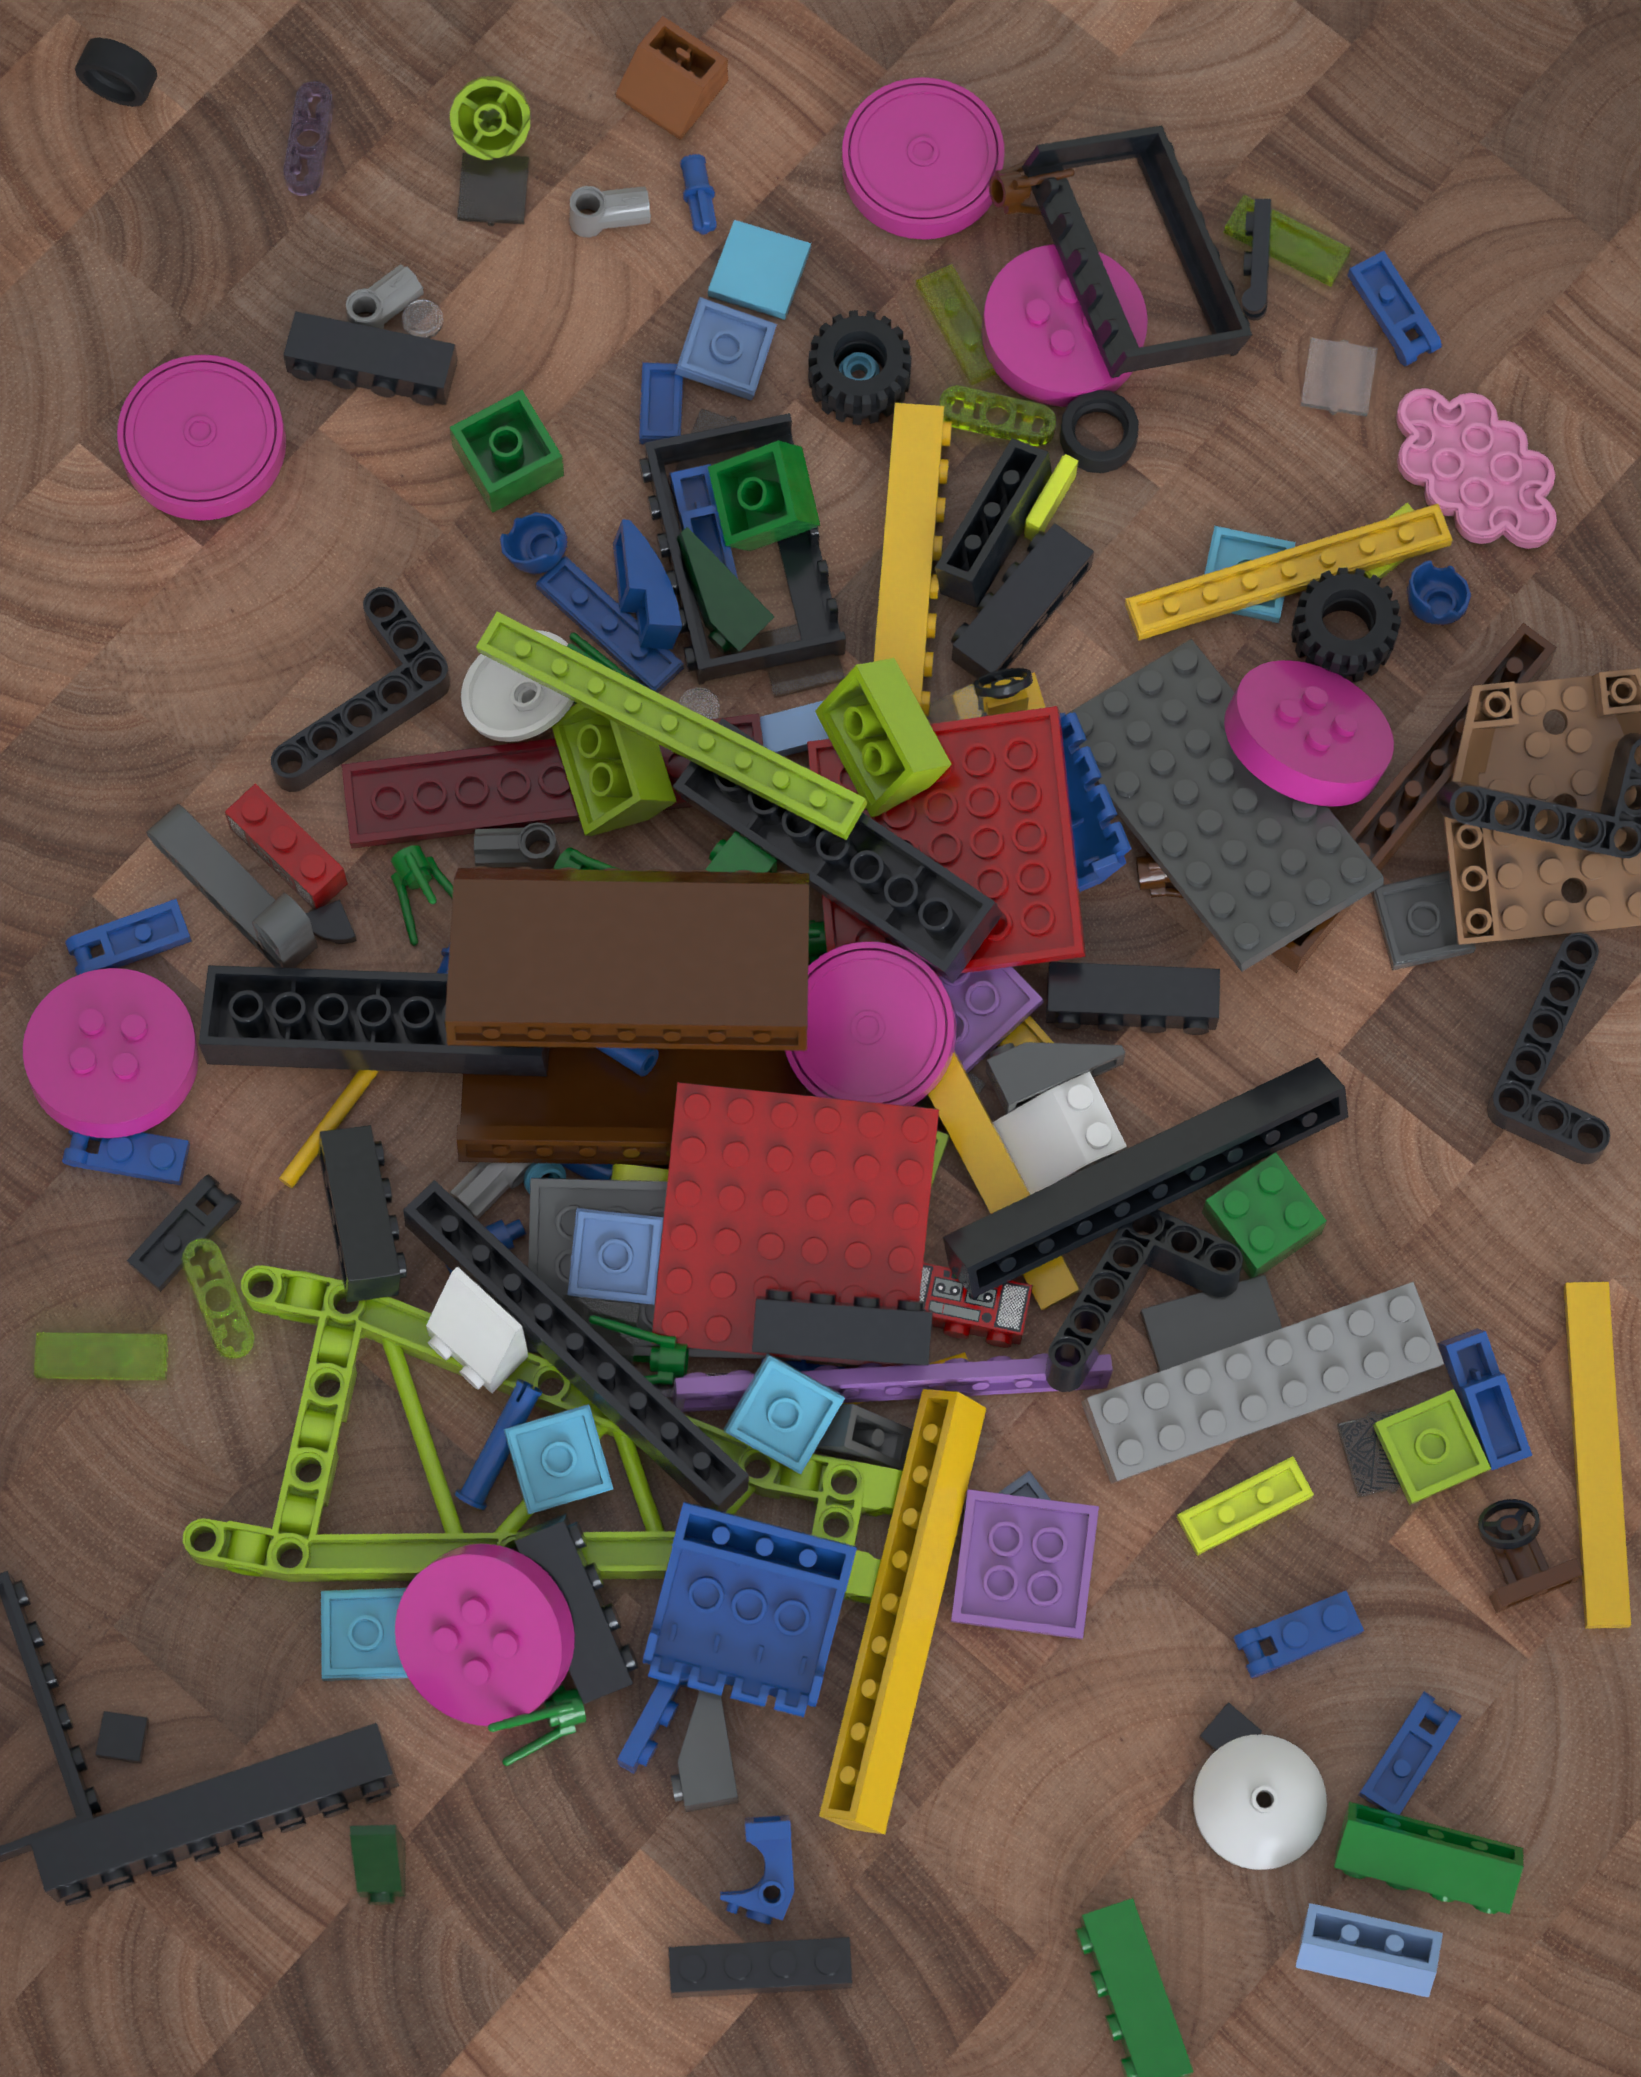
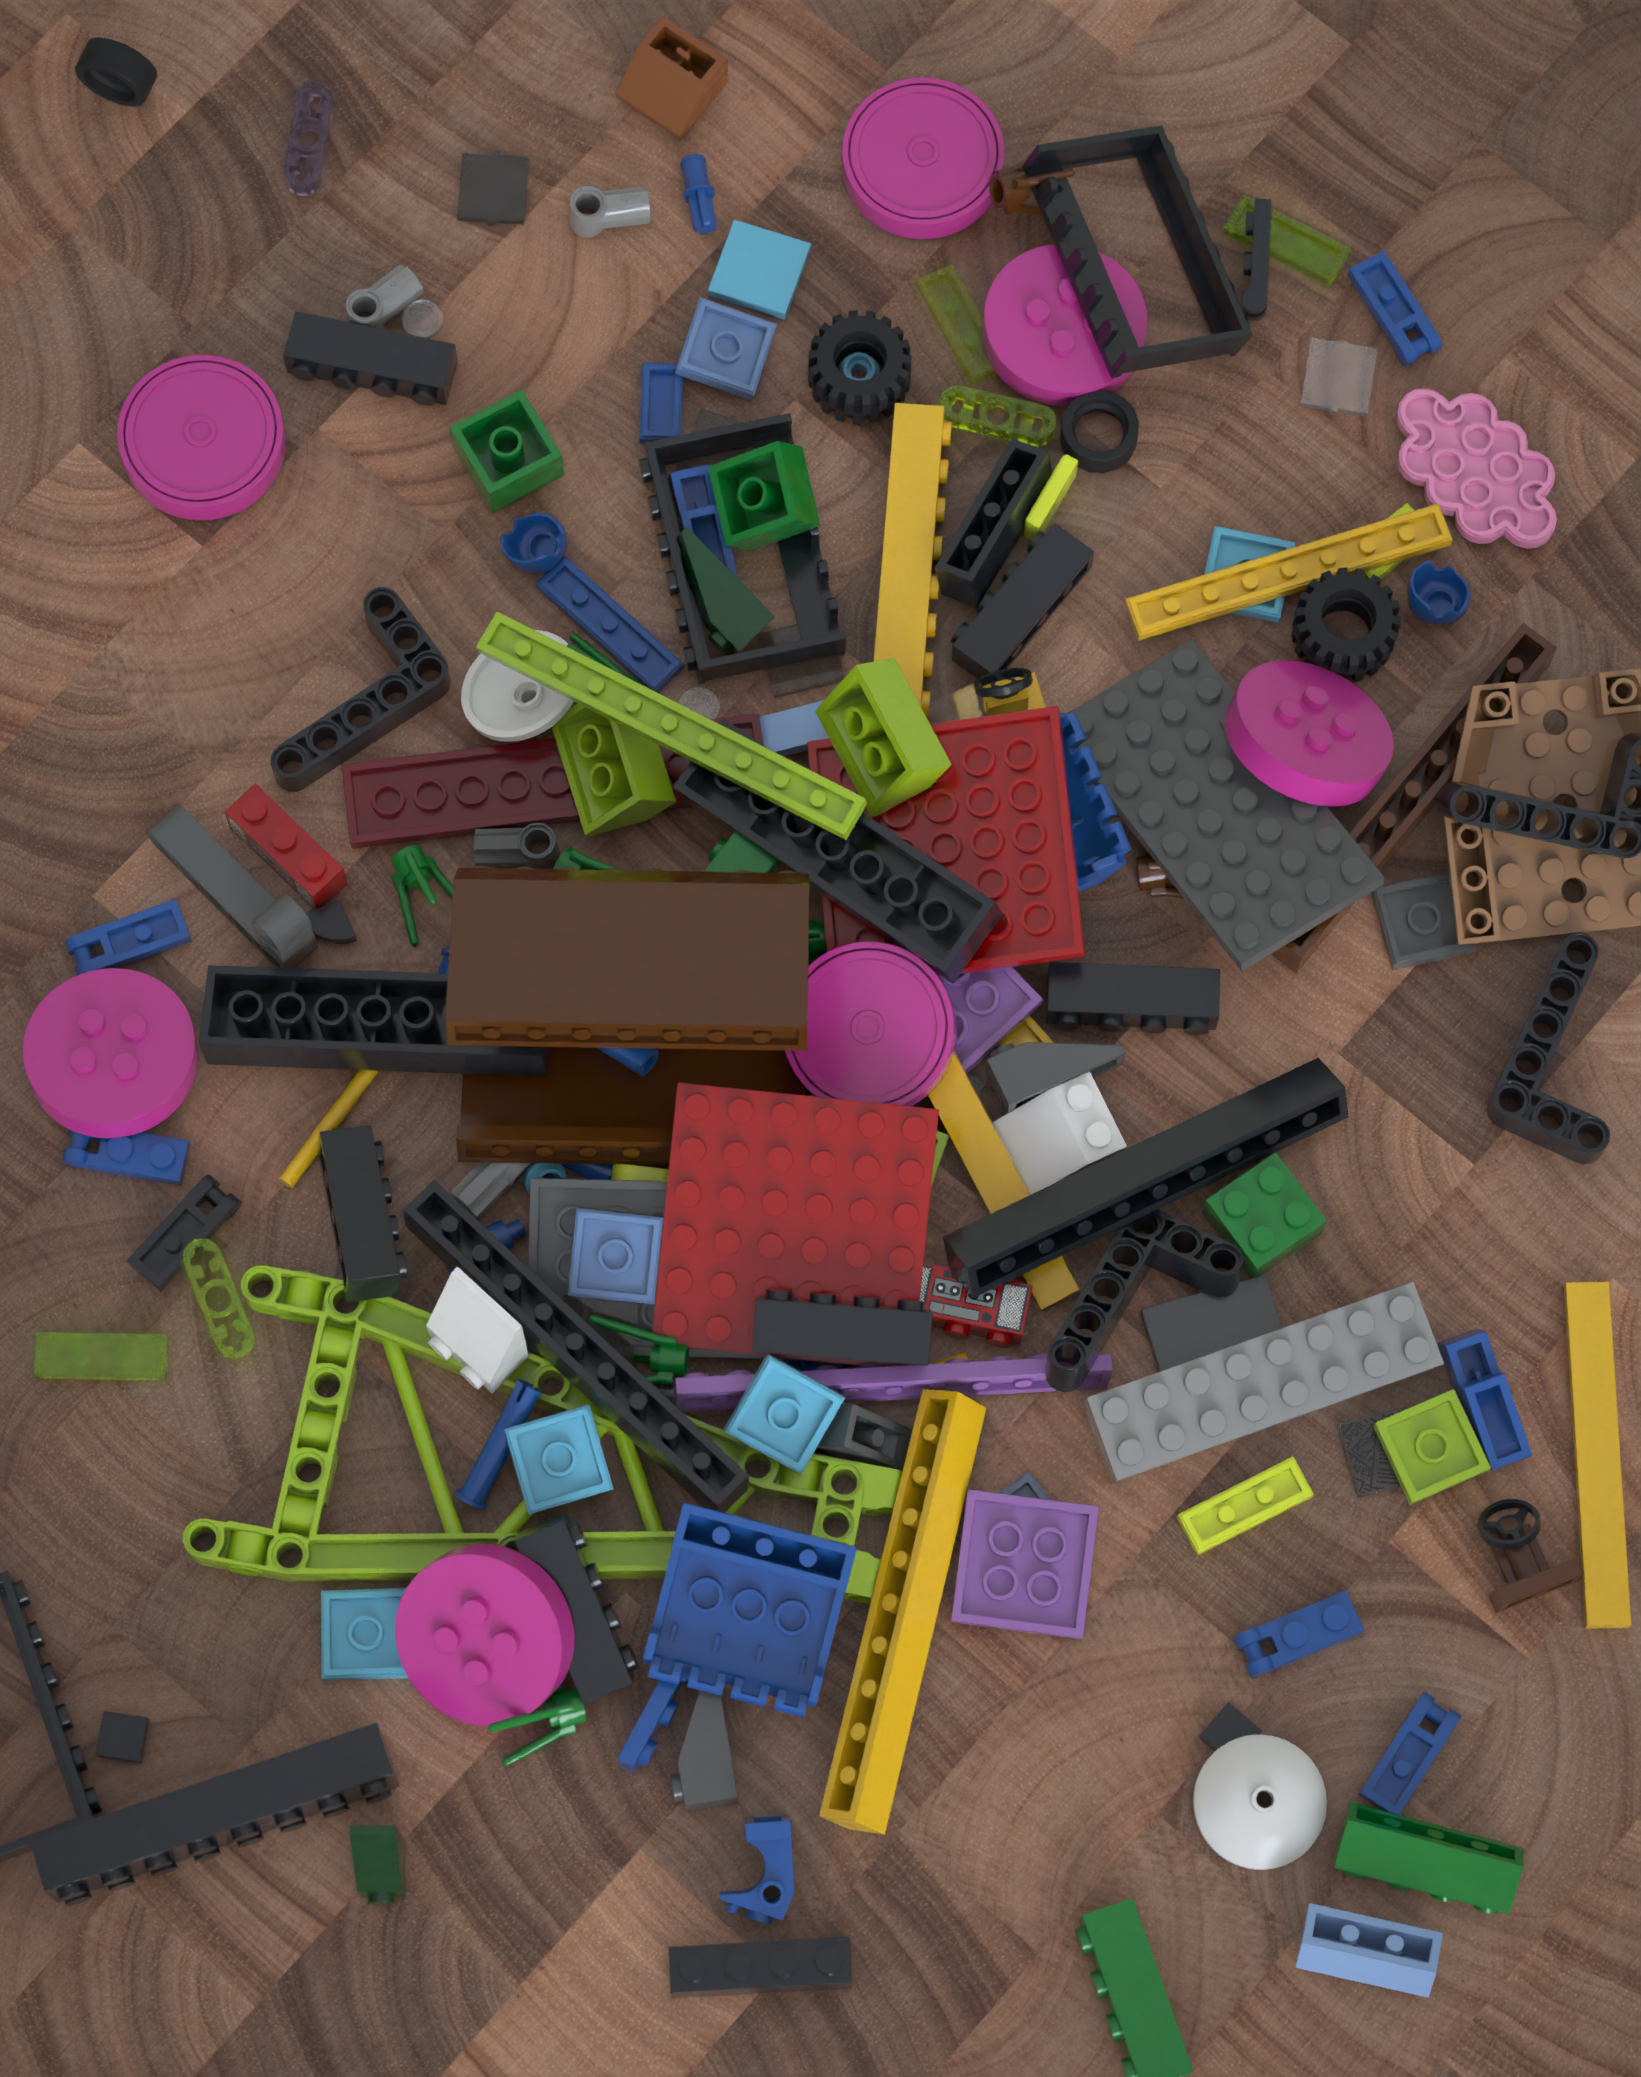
(490, 117): lime cylinder -> none
(645, 589): blue slope -> none

